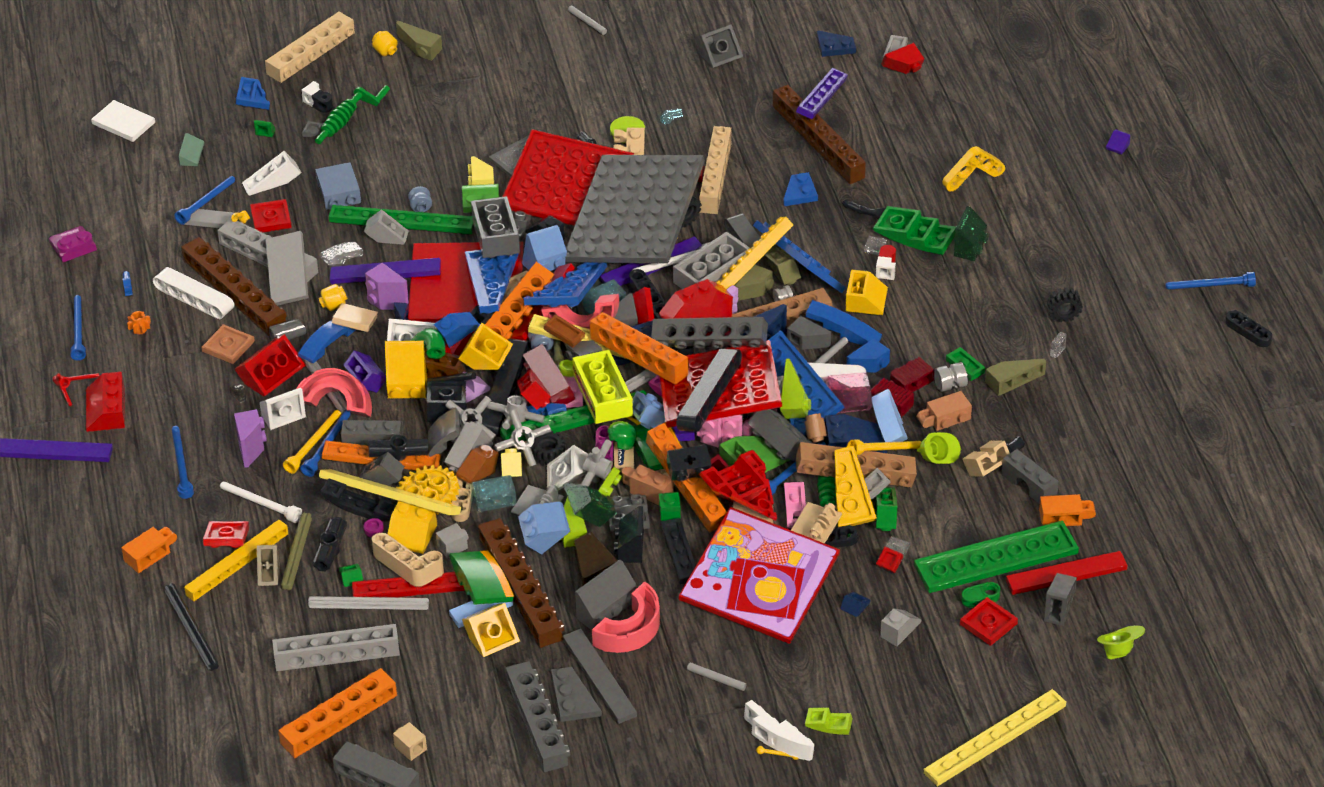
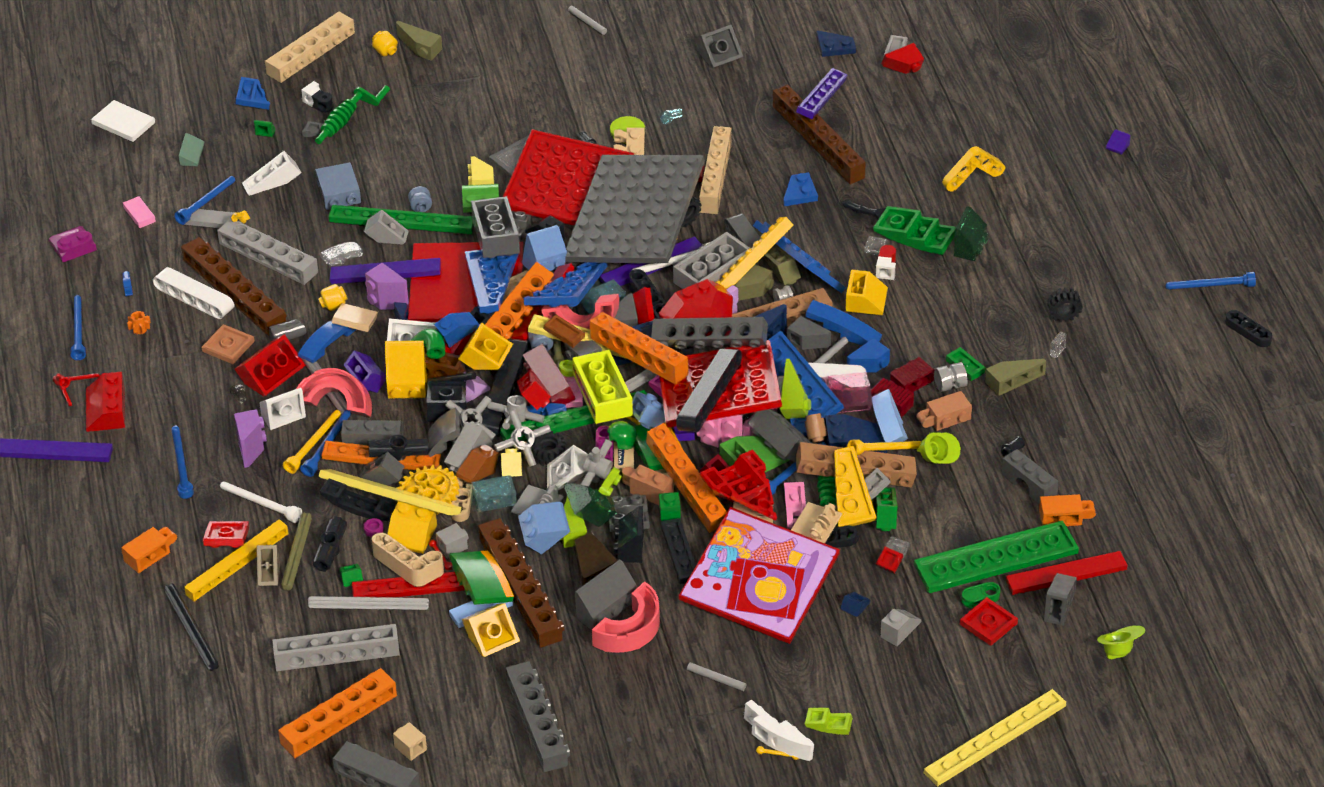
(139, 212): none -> bright pink tile
(271, 216): red plate -> none
(287, 268): light grey tile -> none
(447, 565): none -> red hinge
(572, 696): dark grey wing -> none
(599, 676): dark grey tile -> none
(679, 460): black brick -> none
(987, 460): tan brick -> none

